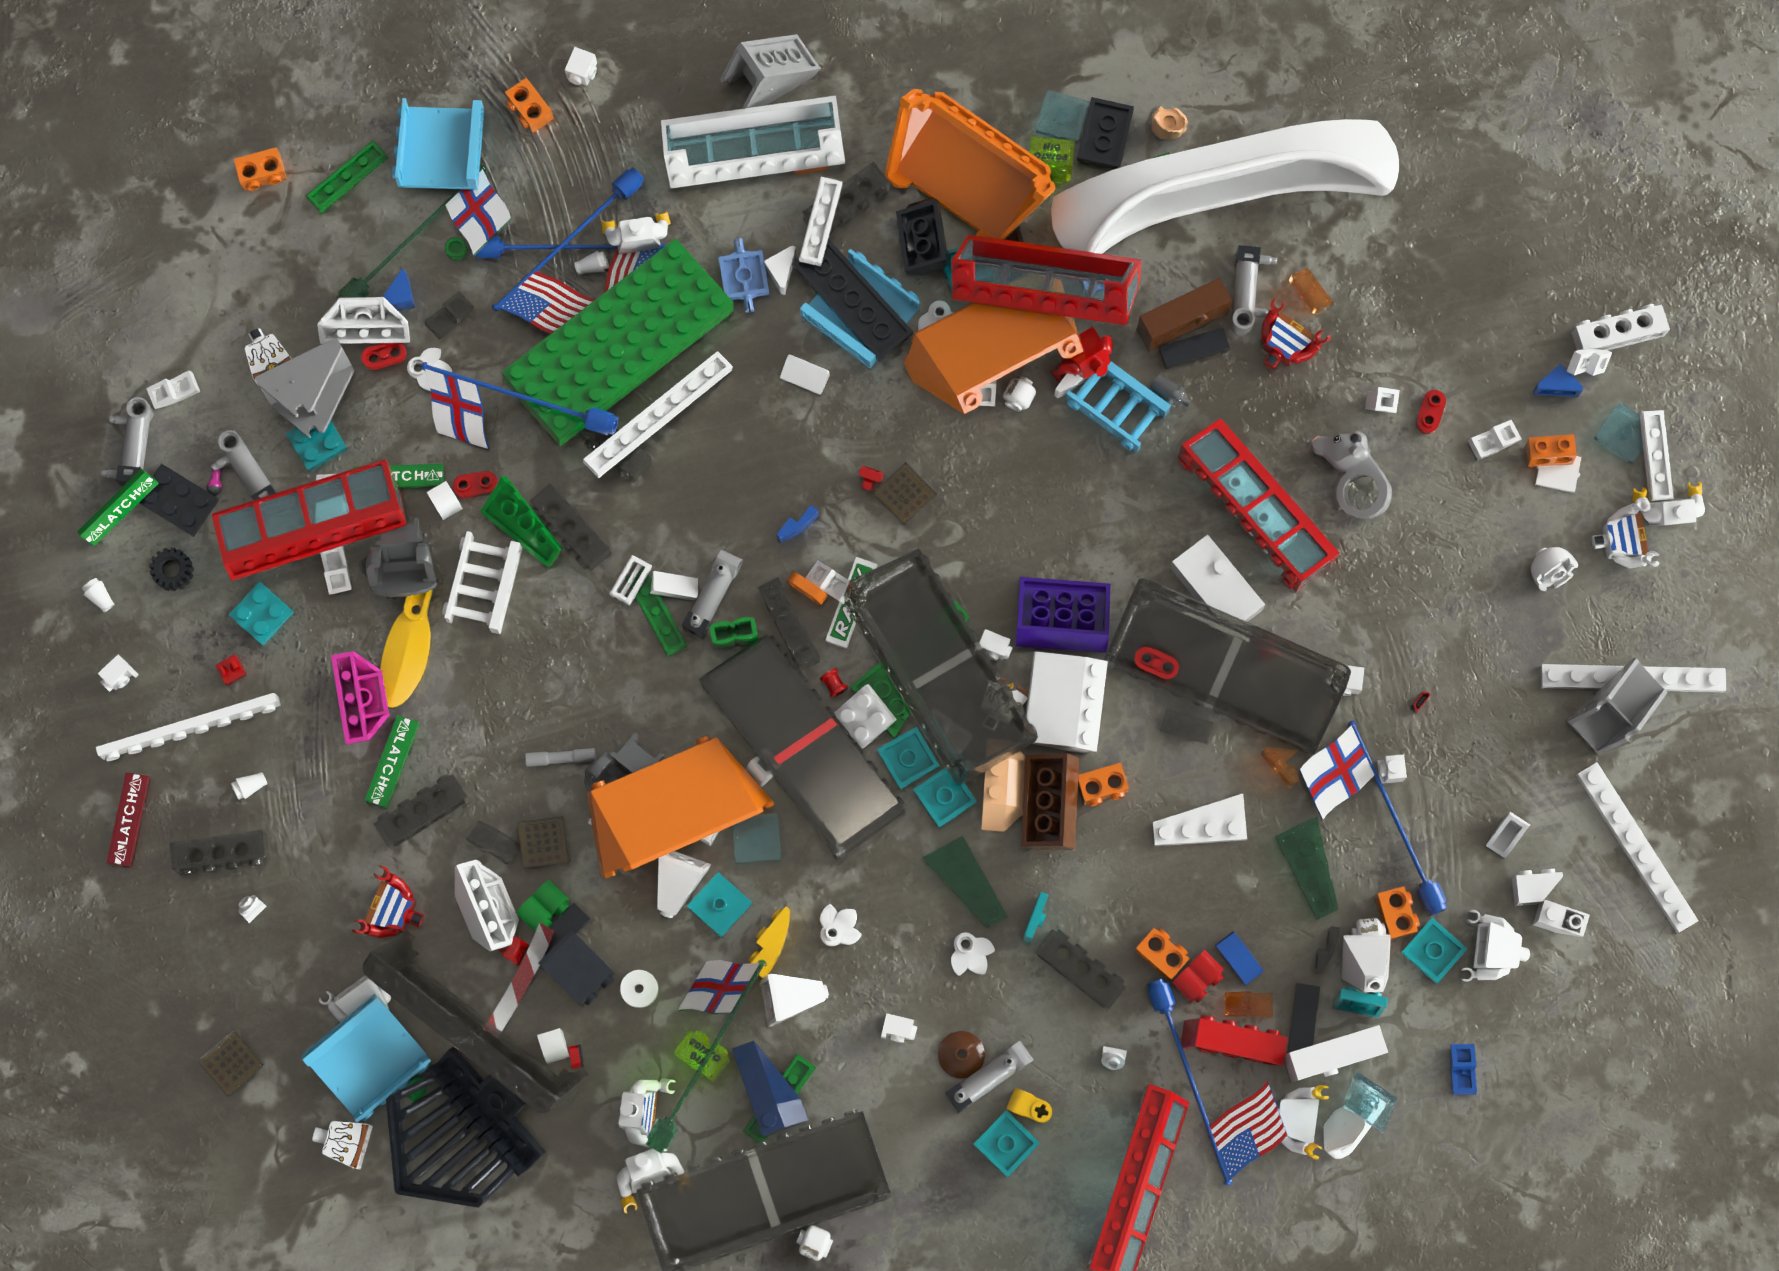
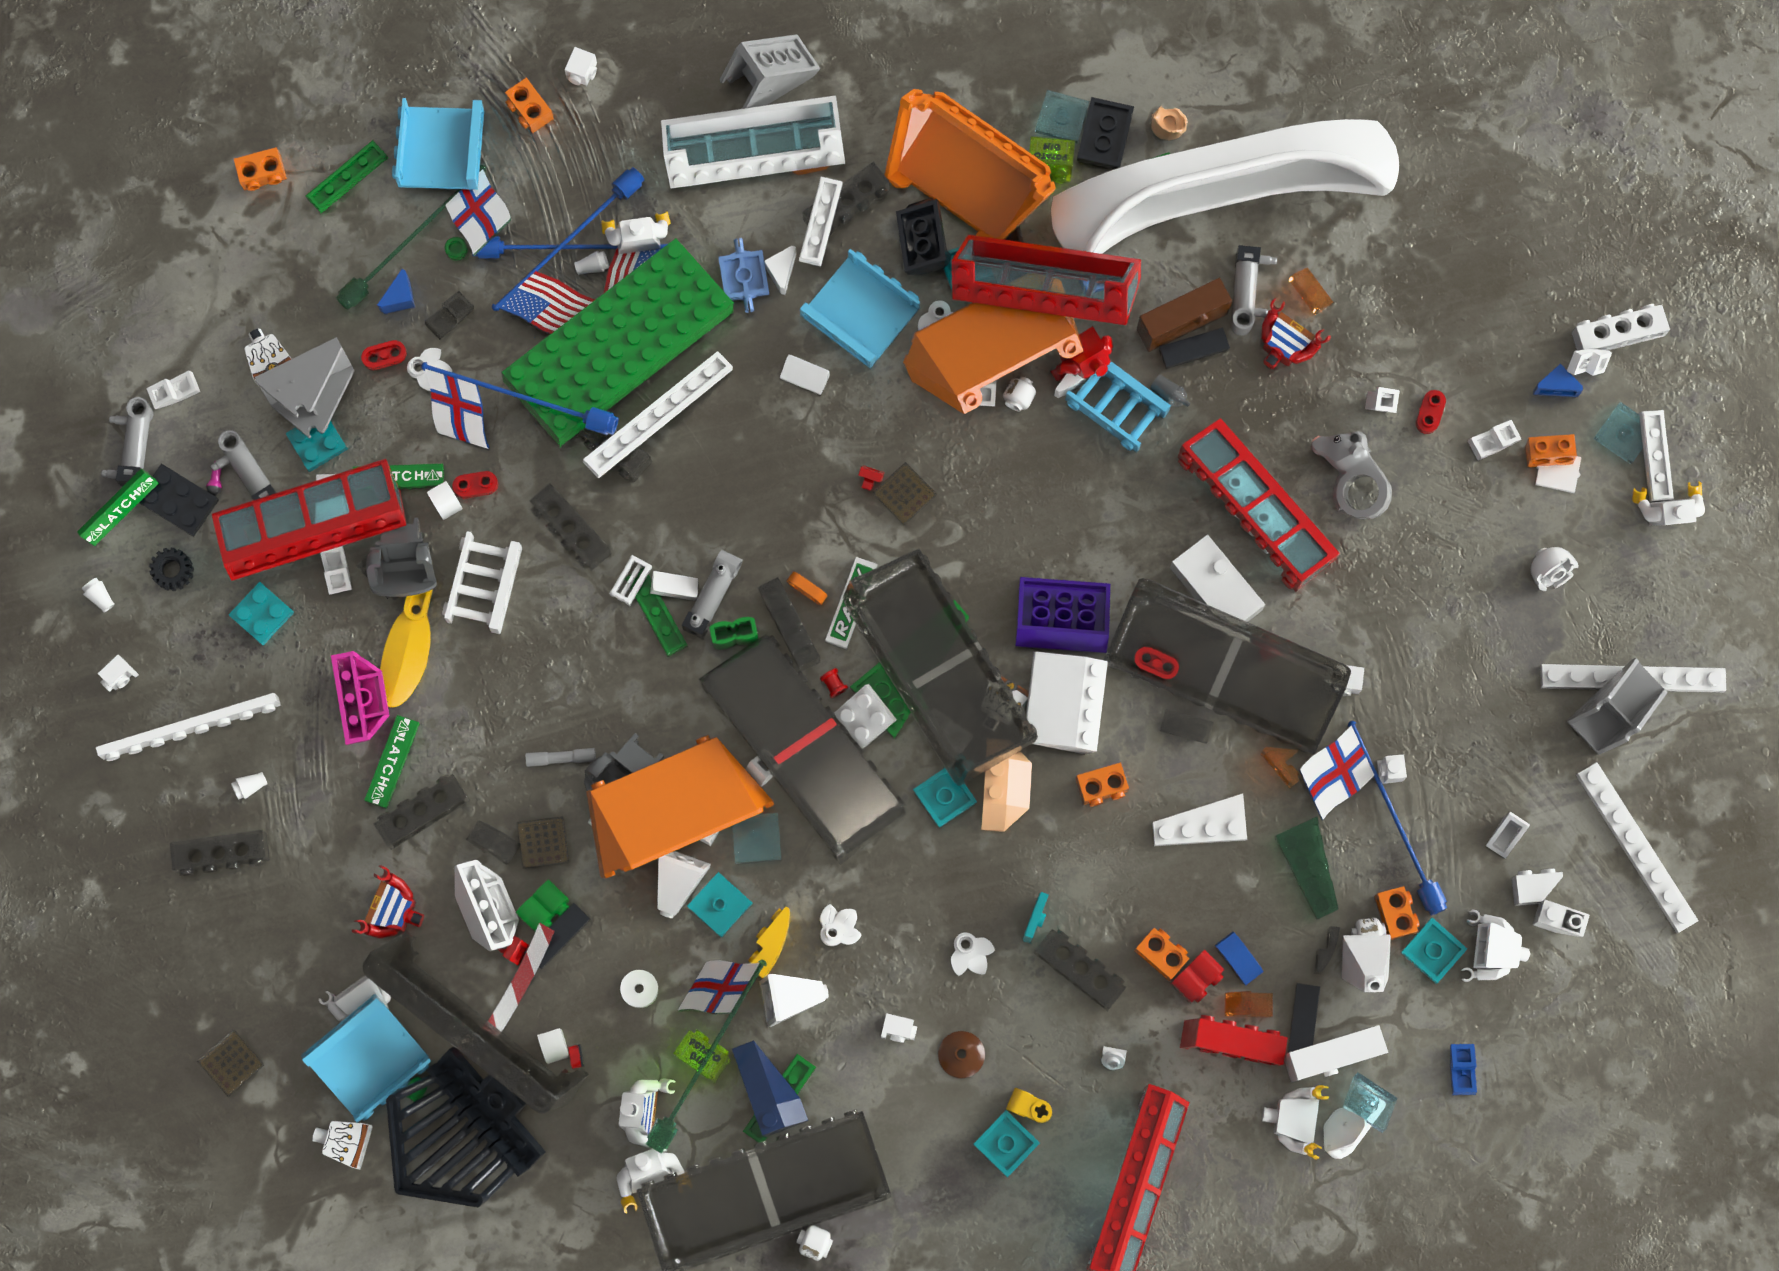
(128, 819): dark red tile -> none
(231, 670): red tile -> none
(250, 907): white plate -> none
(363, 322): white wedge -> none
(518, 520): green wing -> none
(577, 968): black slope -> none
(793, 528): blue slope -> none
(828, 580): white slope -> none
(855, 302): black plate -> none
(908, 758): teal plate -> none
(965, 878): clear green wing -> none
(989, 1076): light grey piece -> none
(995, 645): white brick -> none
(1050, 801): reddish brown brick -> none
(1243, 1130): flag -> none
(1361, 1003): teal plate -> none
(1420, 701): piece -> none
(1626, 537): torso -> none

